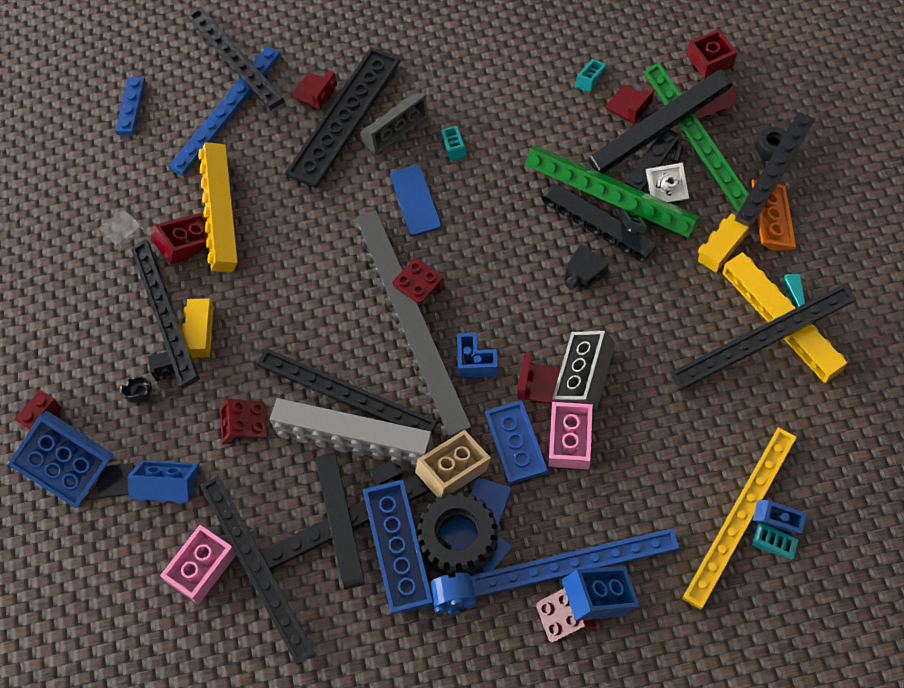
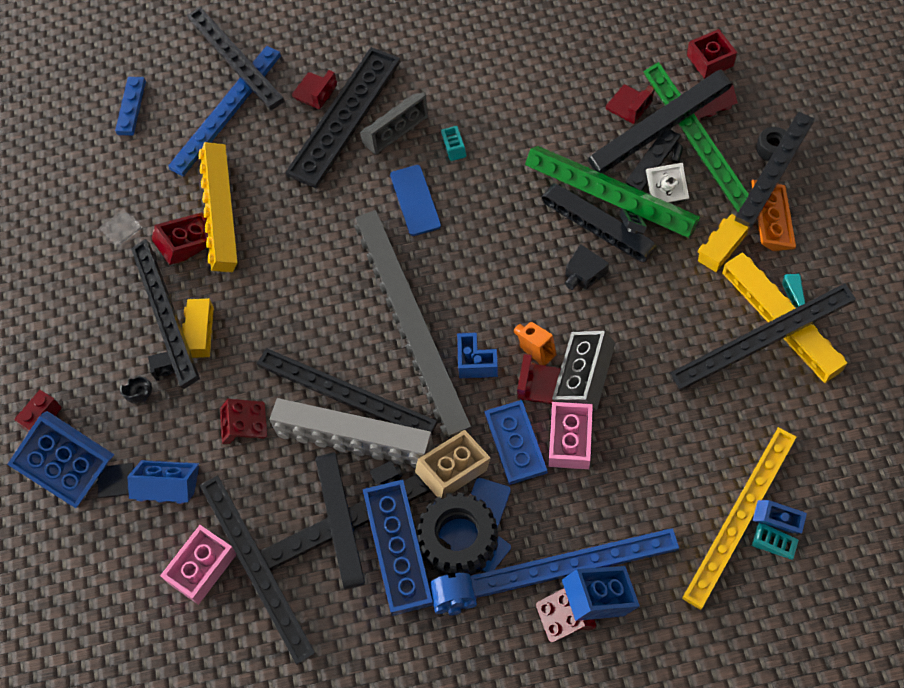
(418, 281): dark red bracket -> none
(536, 342): none -> orange torso
(589, 76): teal slope -> none

